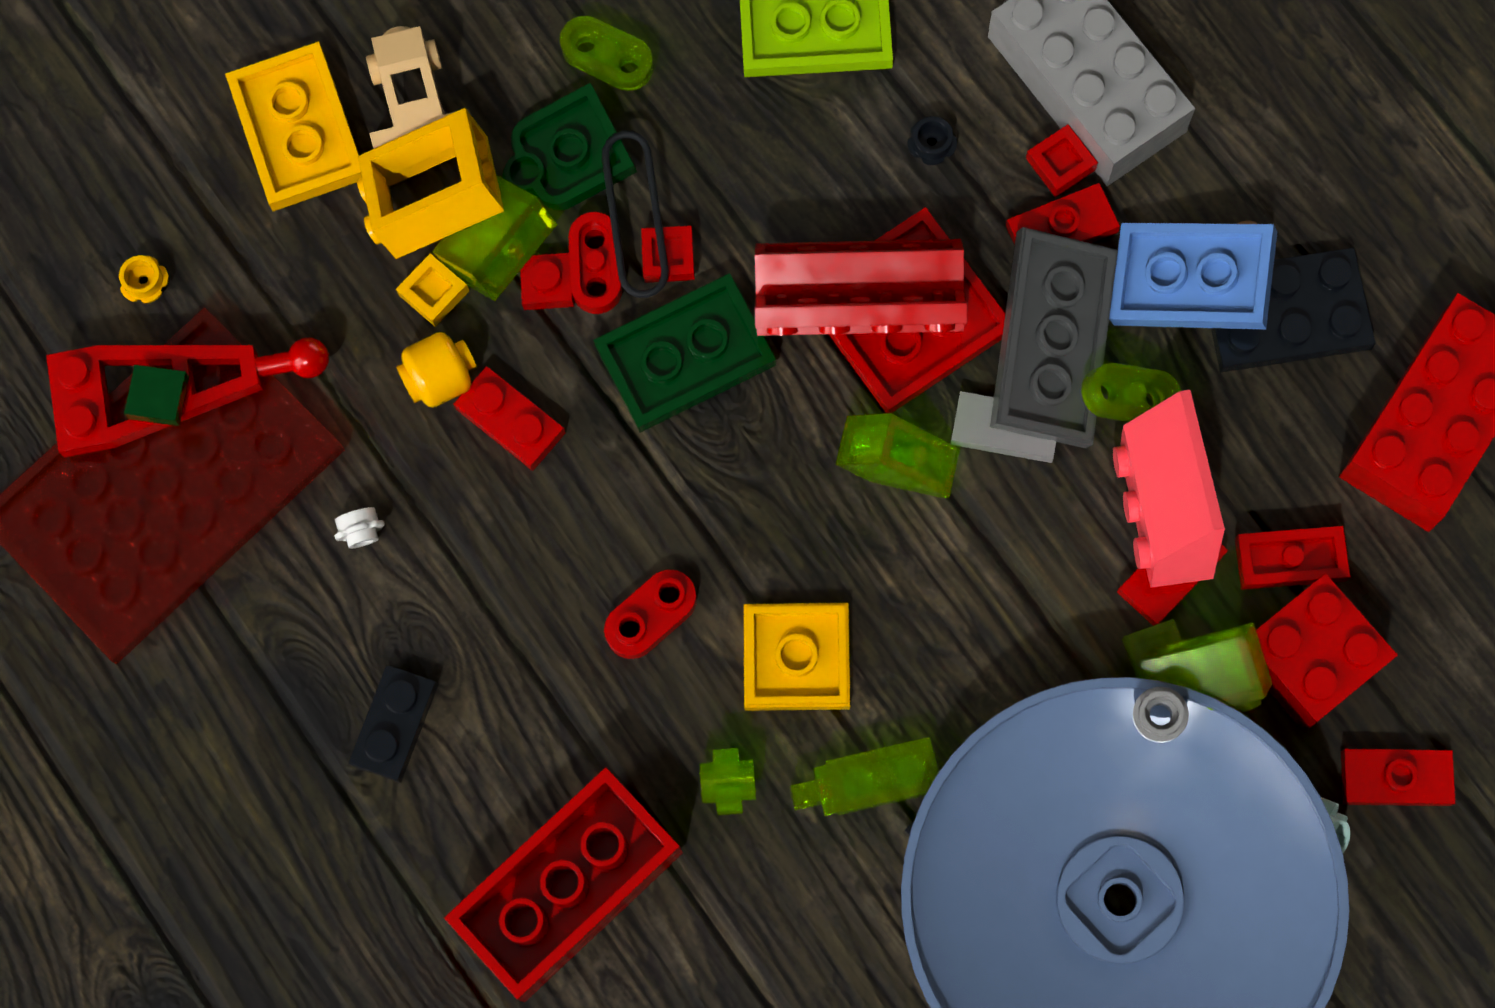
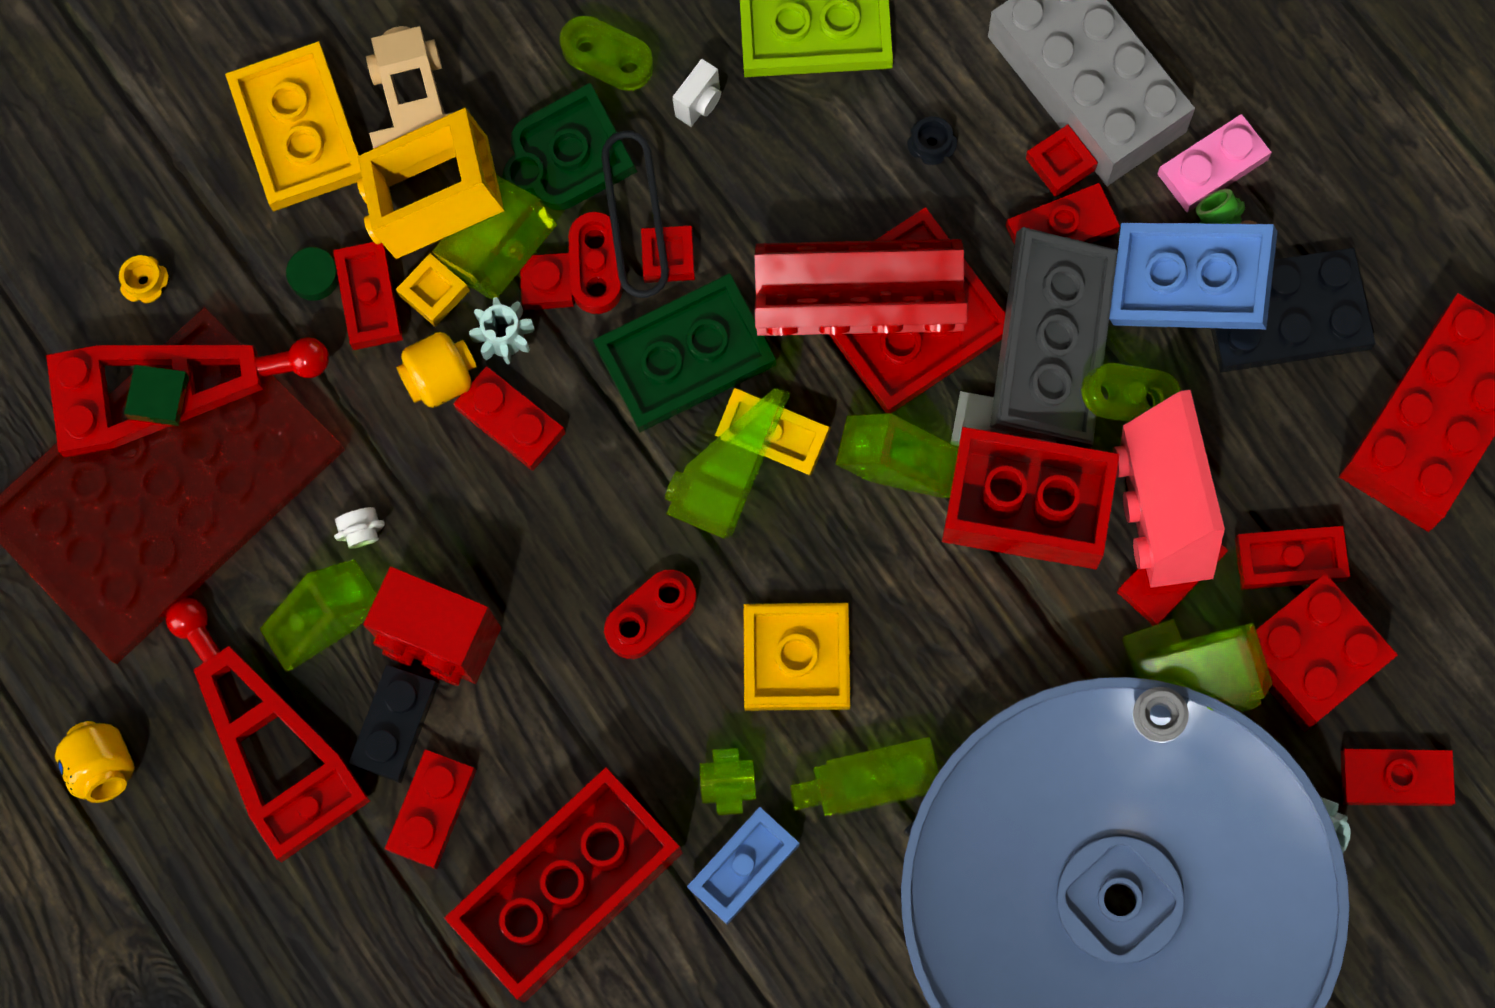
(94, 761): none -> yellow head
(309, 805): none -> red plate
(312, 273): none -> dark green tile
(319, 613): none -> clear neon green slope
(367, 295): none -> red plate
(430, 809): none -> red plate
(432, 626): none -> red brick
(489, 322): none -> light aqua gear
(697, 93): none -> white plate
(721, 477): none -> clear neon green slope
(743, 865): none -> medium blue plate
(796, 439): none -> yellow plate
(1031, 498): none -> red brick
(1214, 162): none -> bright pink plate
(1220, 208): none -> bright green plate

